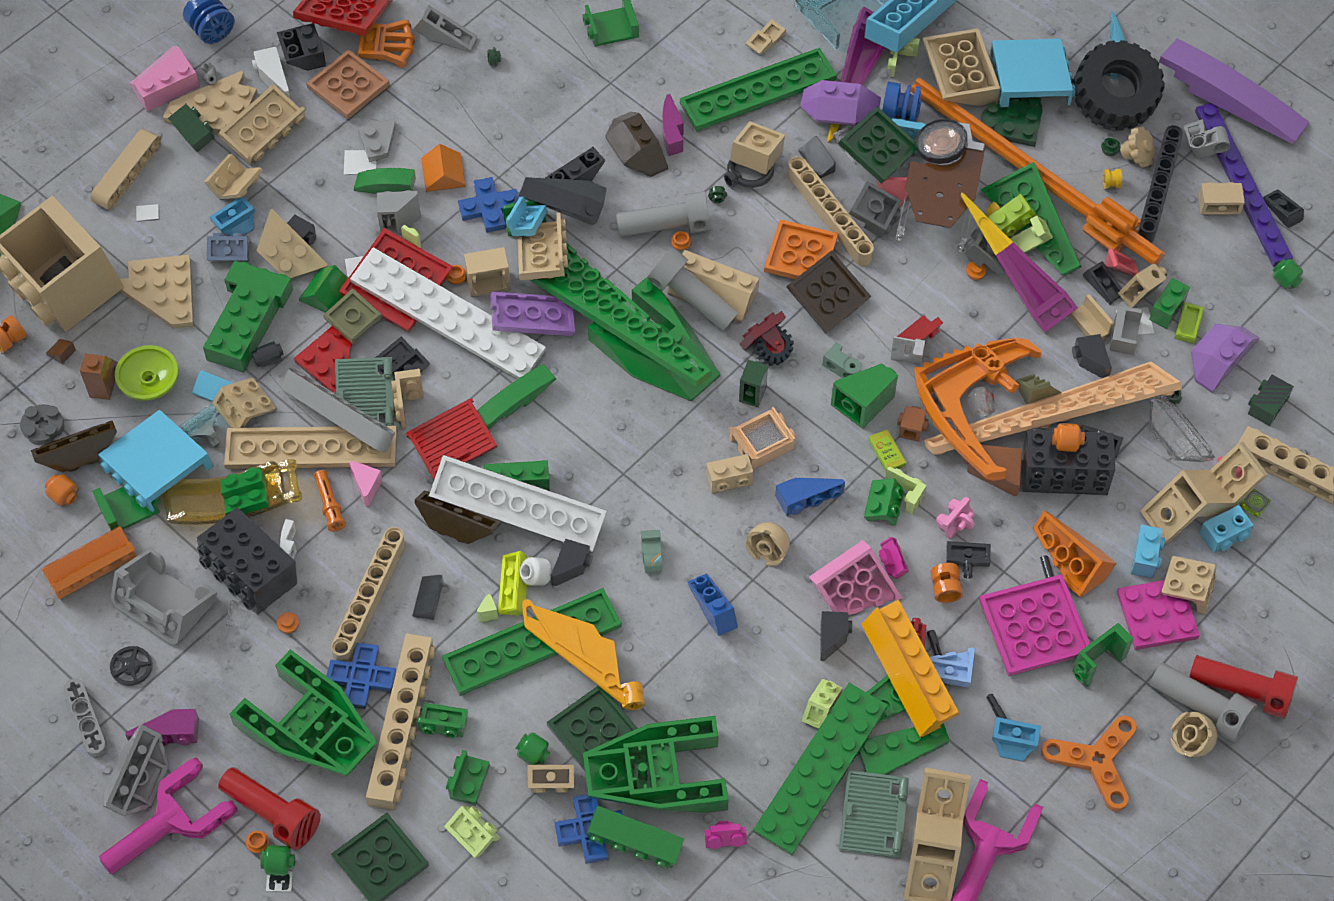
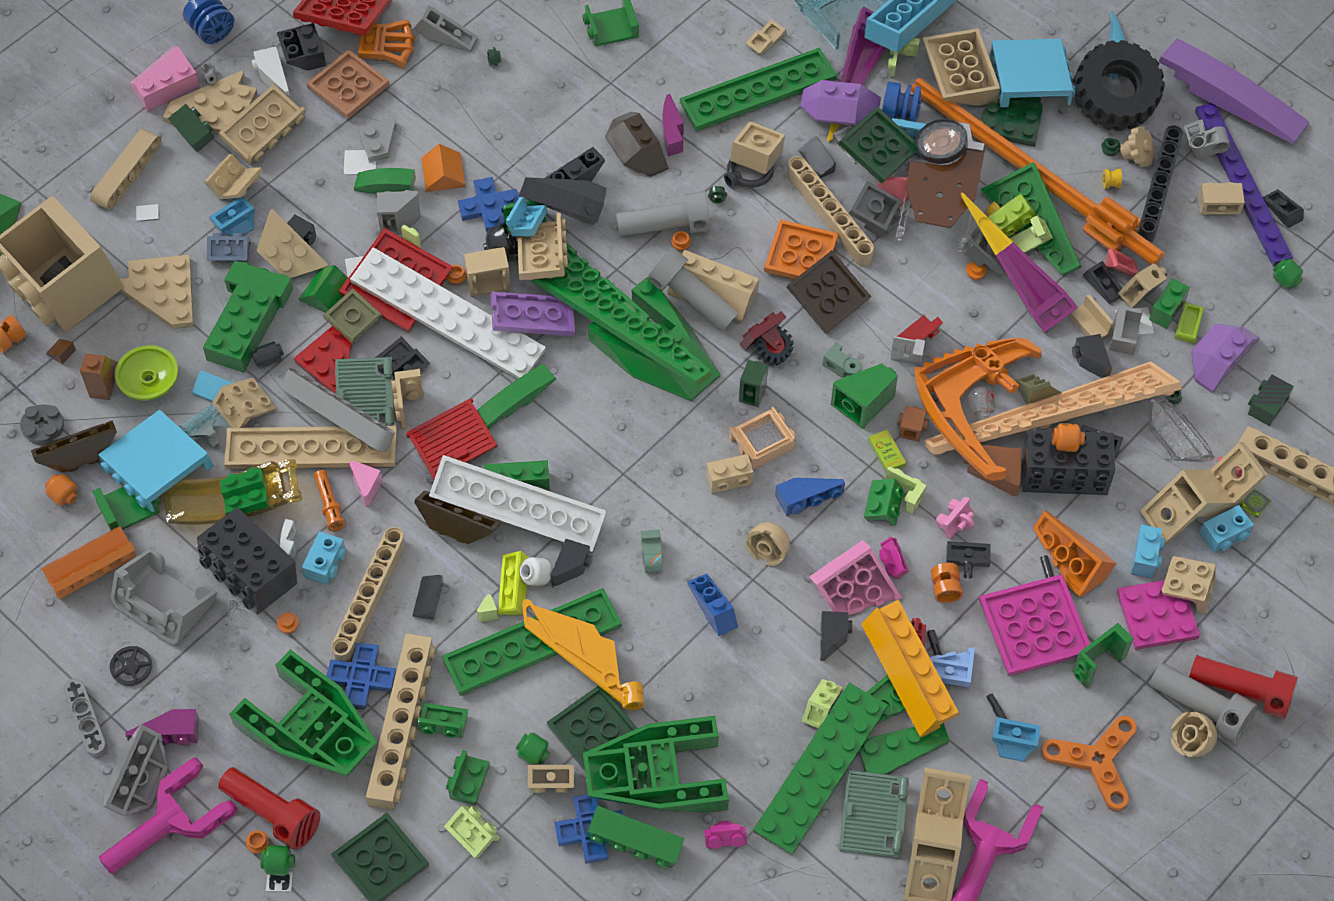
(324, 558): none -> medium azure brick
(498, 237): none -> black cylinder

